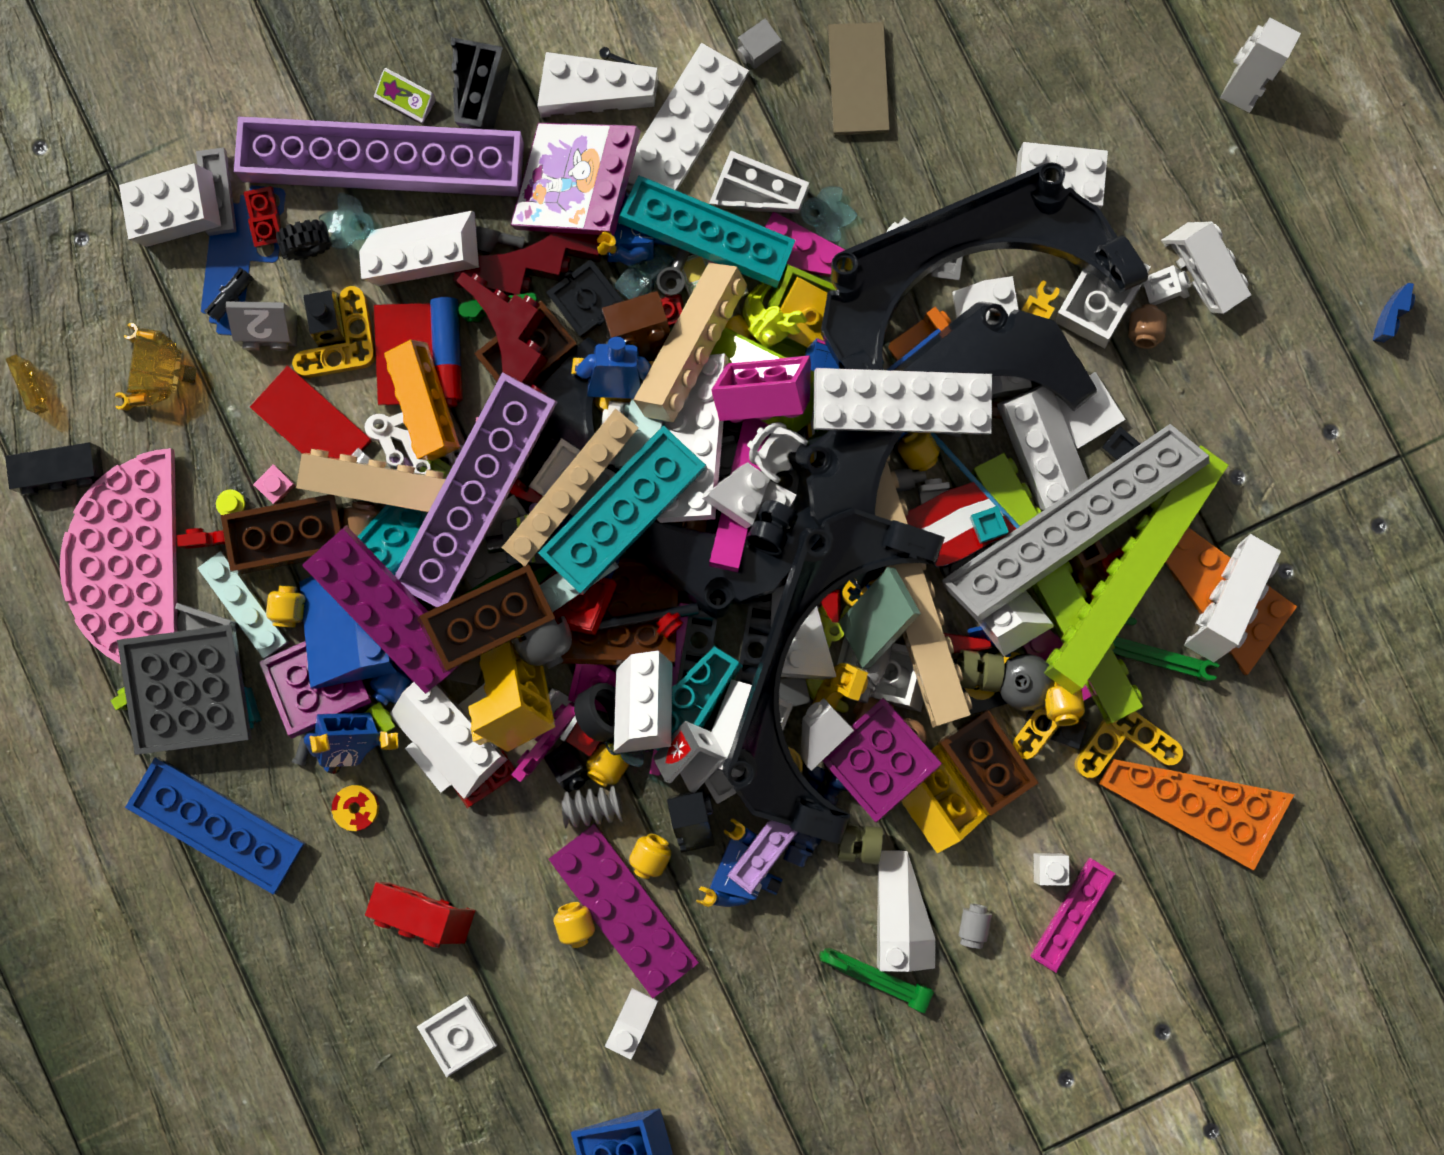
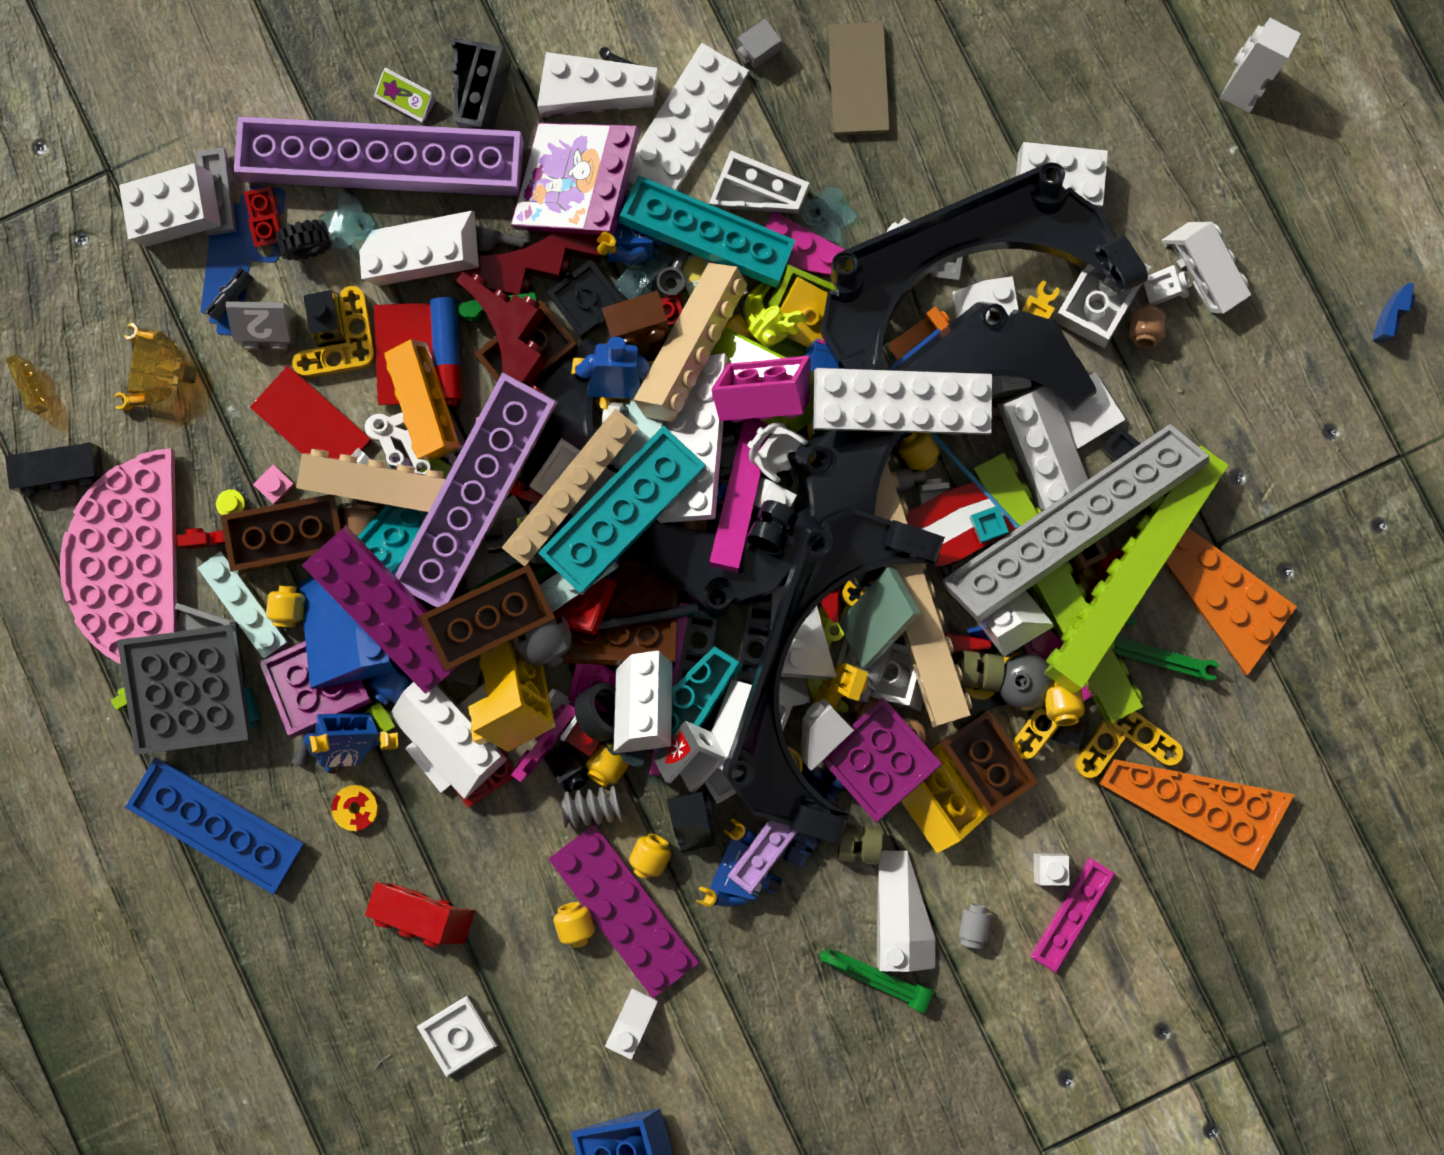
(669, 624): red plate -> none
(739, 494): white wing -> none
(1235, 599): white wedge -> none

